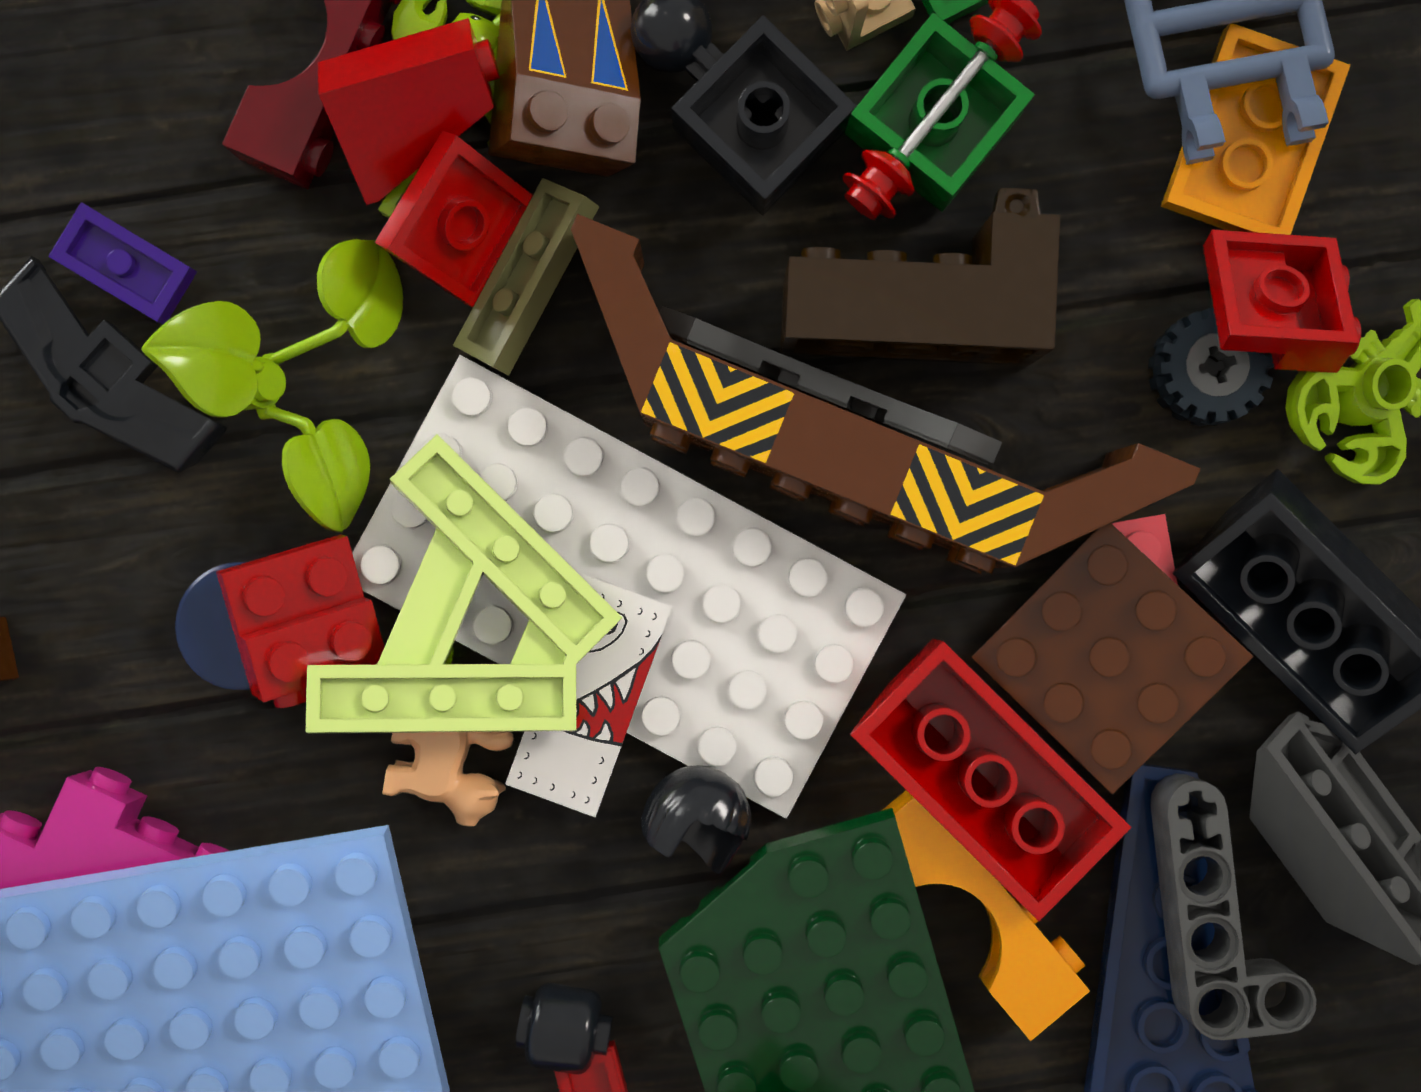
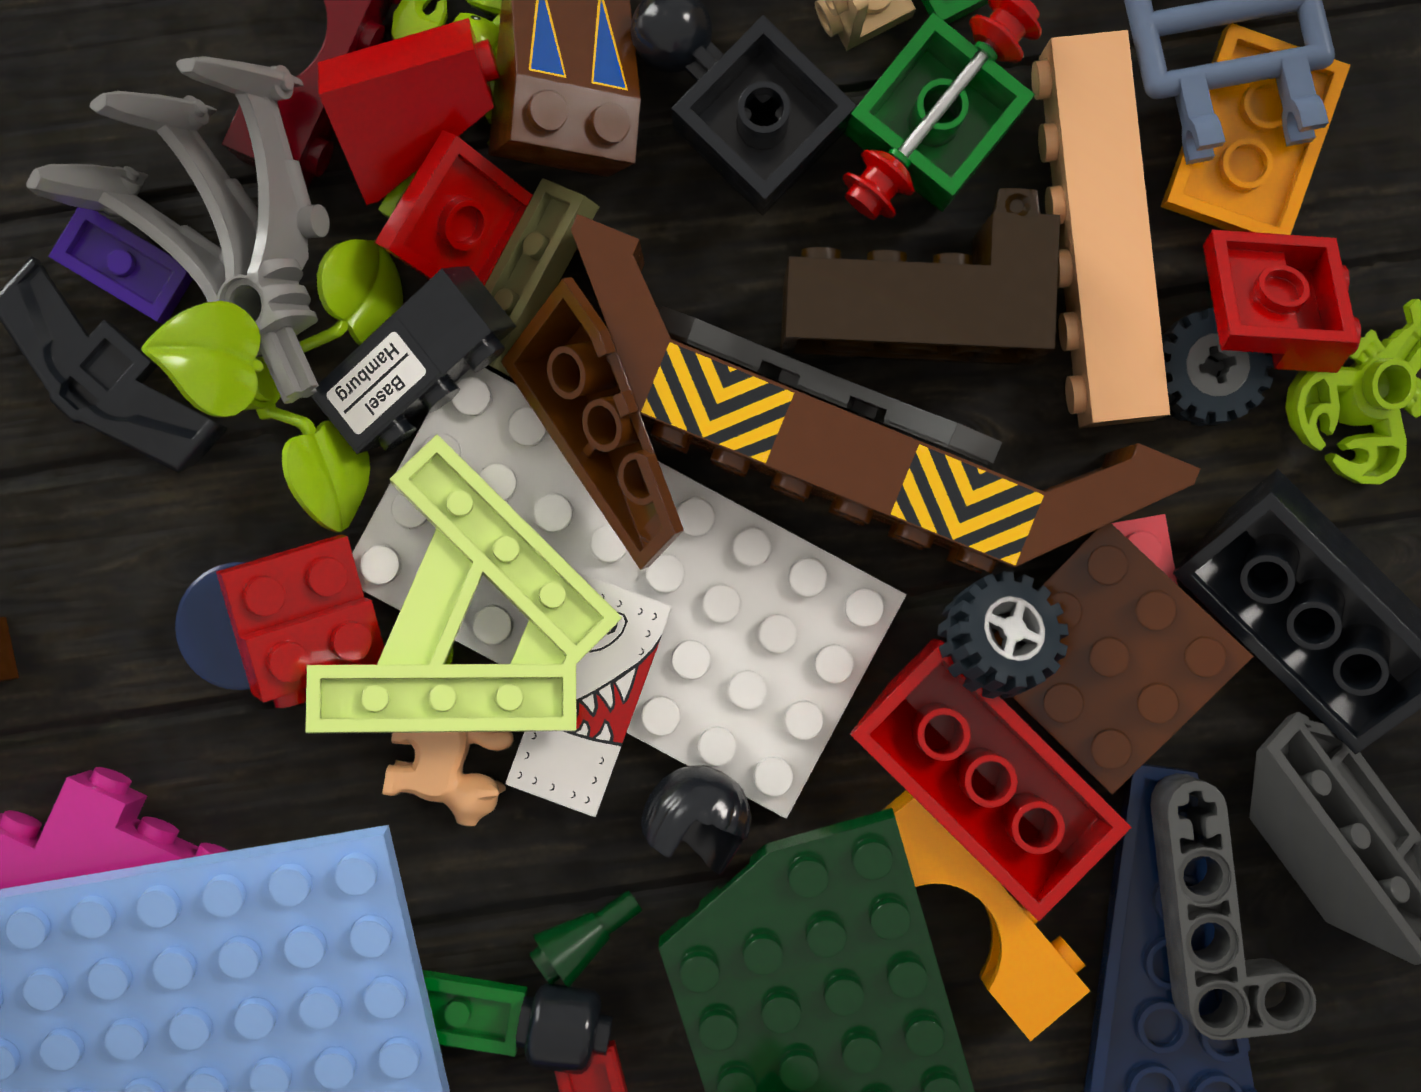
(259, 246): none -> light grey piece
(414, 360): none -> black brick
(475, 1012): none -> green plate
(571, 946): none -> dark green cone
(587, 406): none -> reddish brown wedge
(1023, 622): none -> black wheel
(1103, 229): none -> light nougat brick

